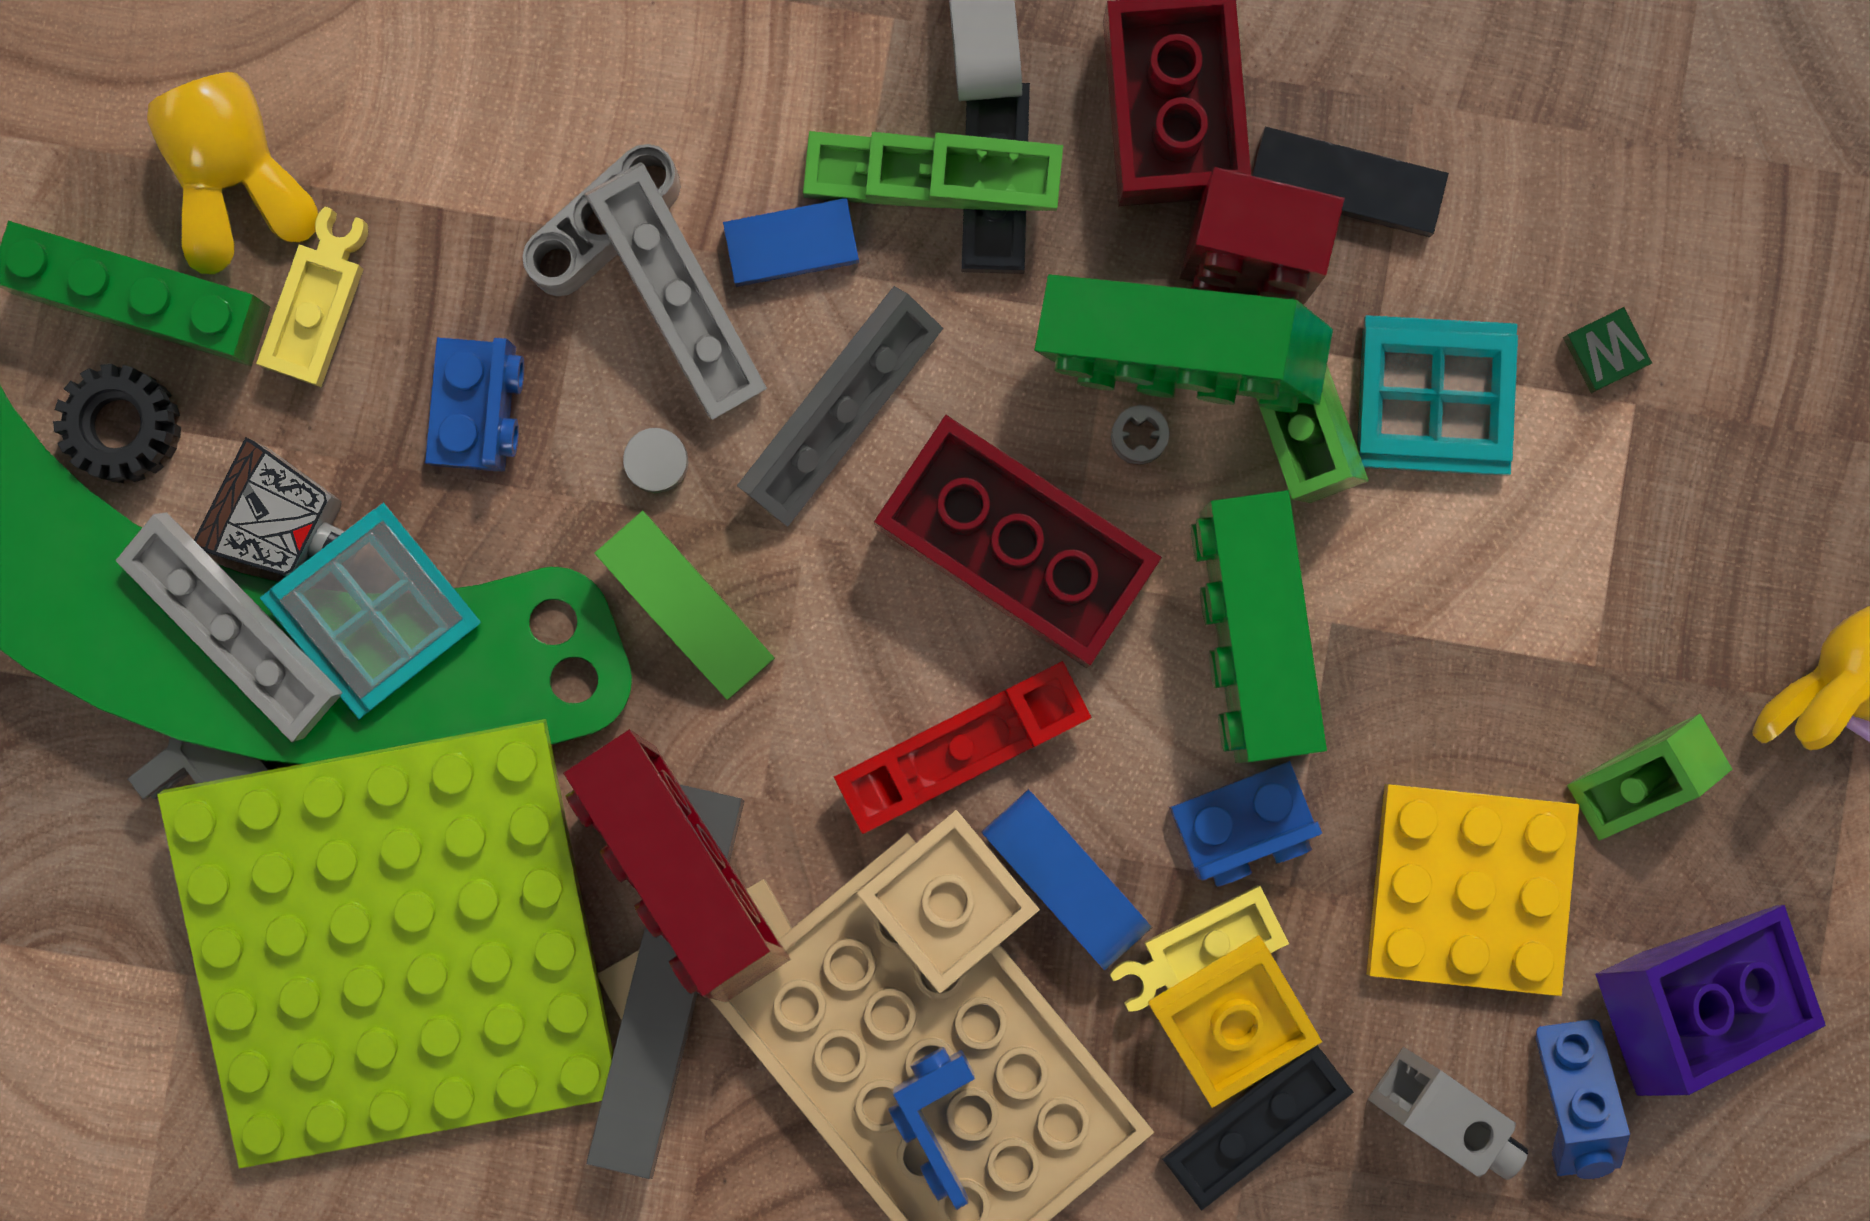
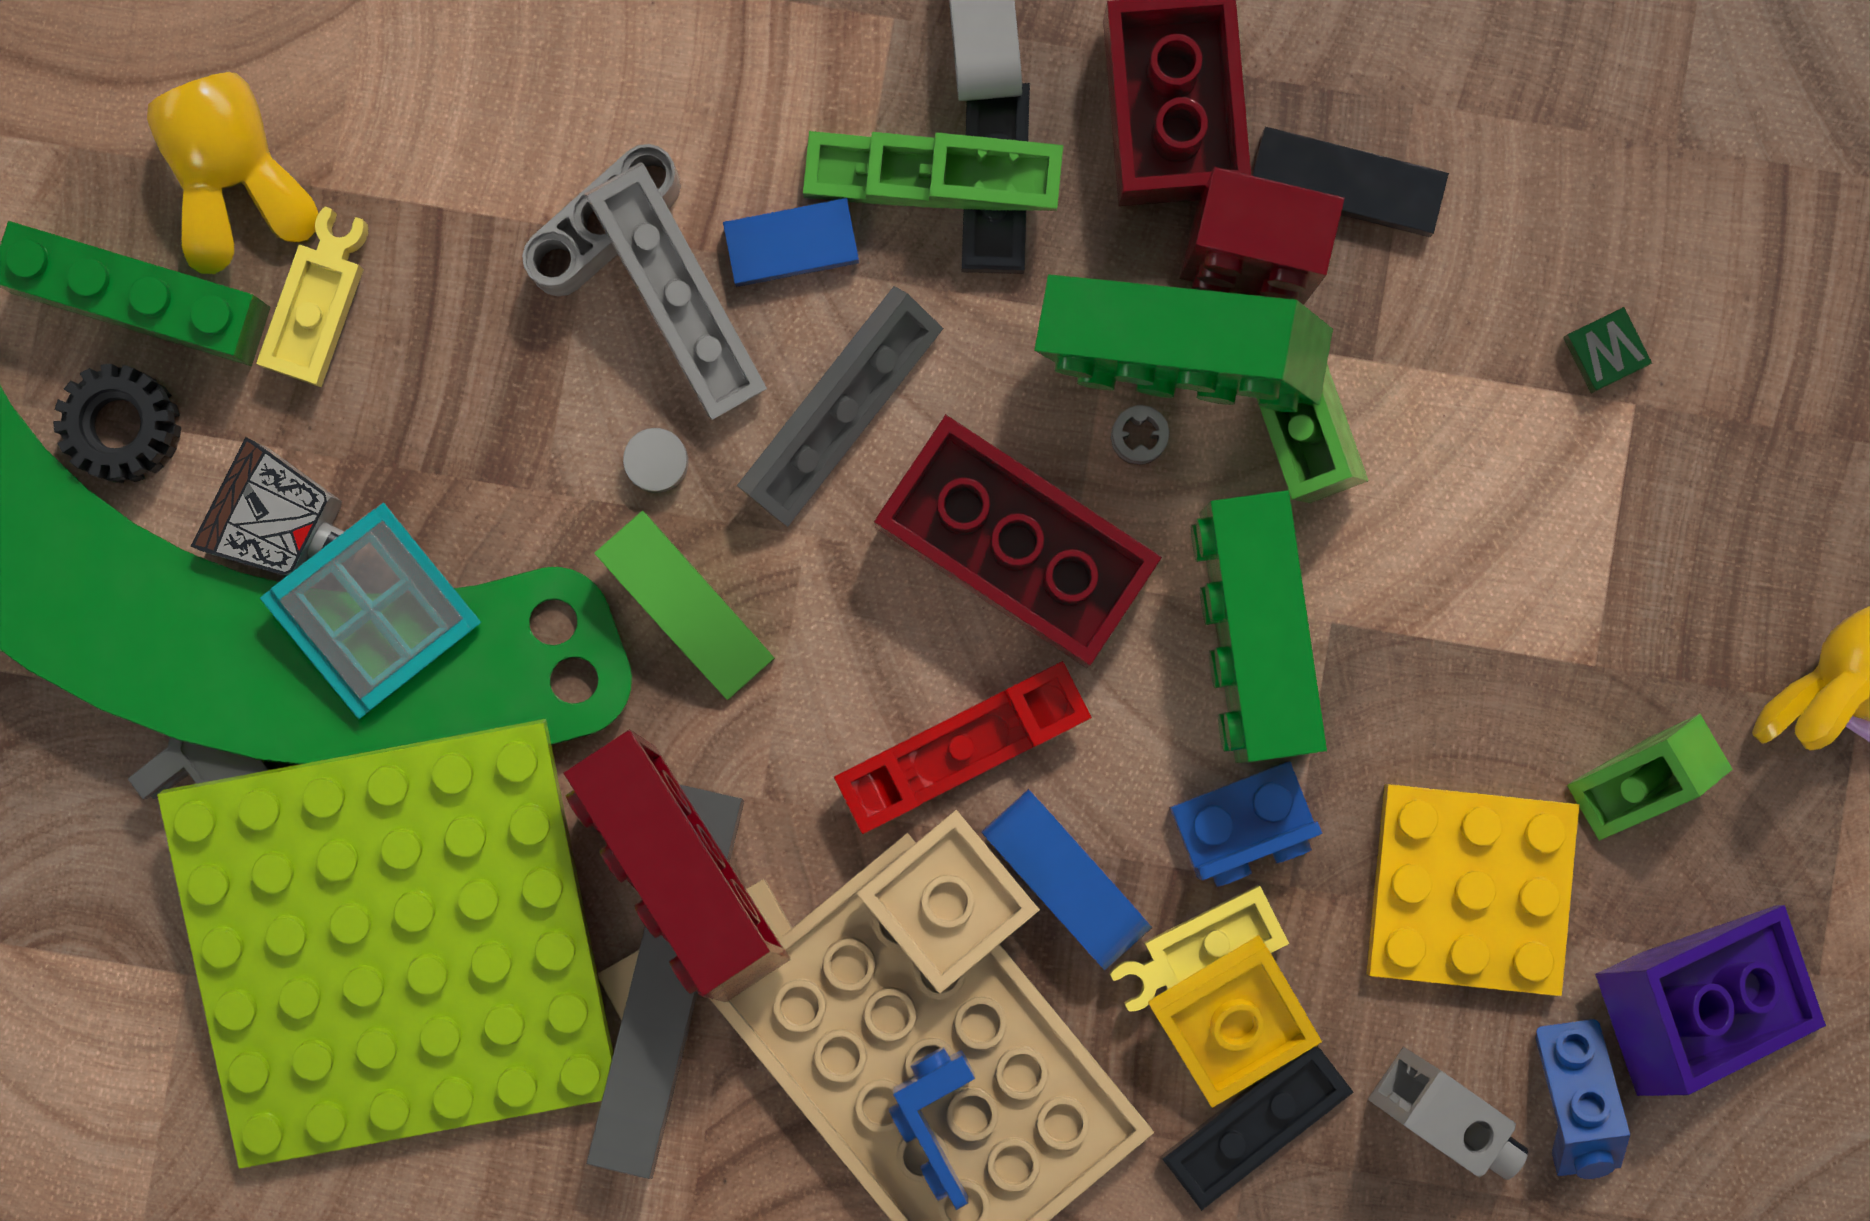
(229, 626): light grey plate -> none
(473, 404): blue bracket -> none
(1437, 395): teal piece -> none

